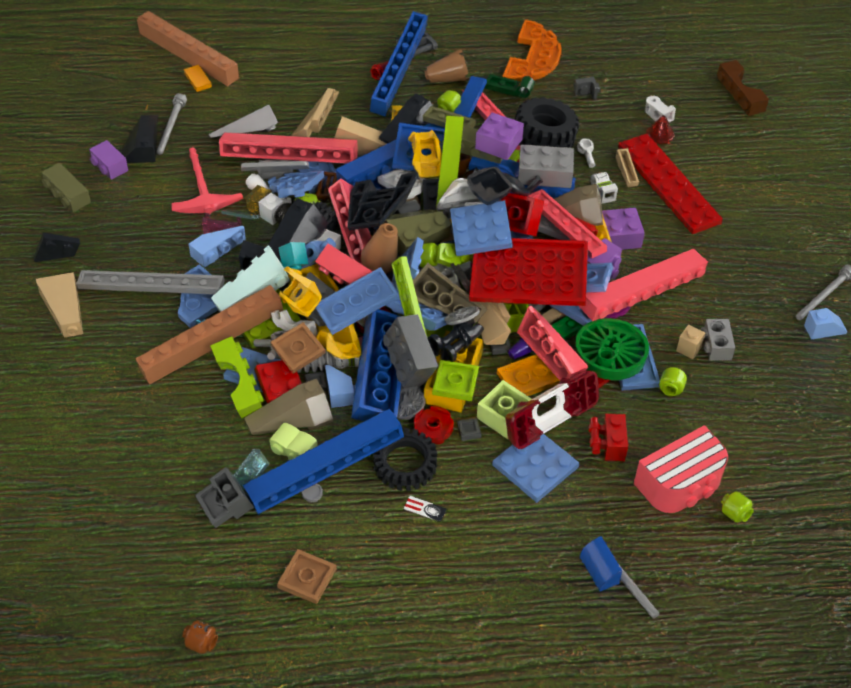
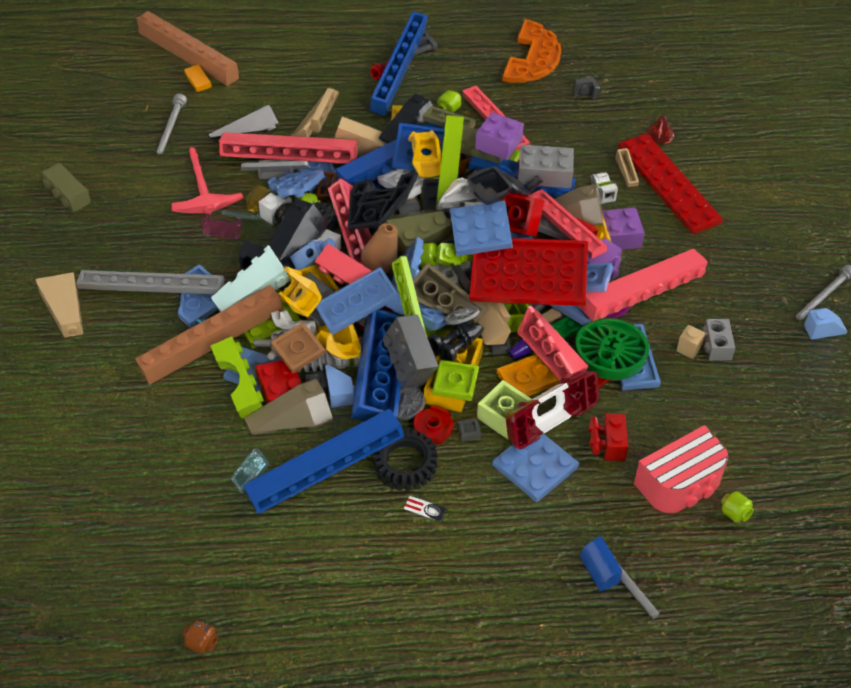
(55, 247): black wing -> none
(108, 159): medium lavender brick -> none
(142, 141): black wedge -> none
(213, 245): light blue slope -> none
(234, 500): dark grey brick -> none
(254, 180): white cone -> none
(291, 442): yellowish green brick -> none
(293, 255): teal brick -> none
(307, 576): medium nougat plate -> none
(313, 493): light grey piece -> none
(448, 69): medium nougat cone -> none
(471, 96): blue tile -> none
(509, 86): dark green plate -> none
(547, 123): black tyre -> none
(586, 147): white plate -> none
(656, 109): white leg -> none
(672, 381): lime head -> none
(750, 99): reddish brown arch -> none

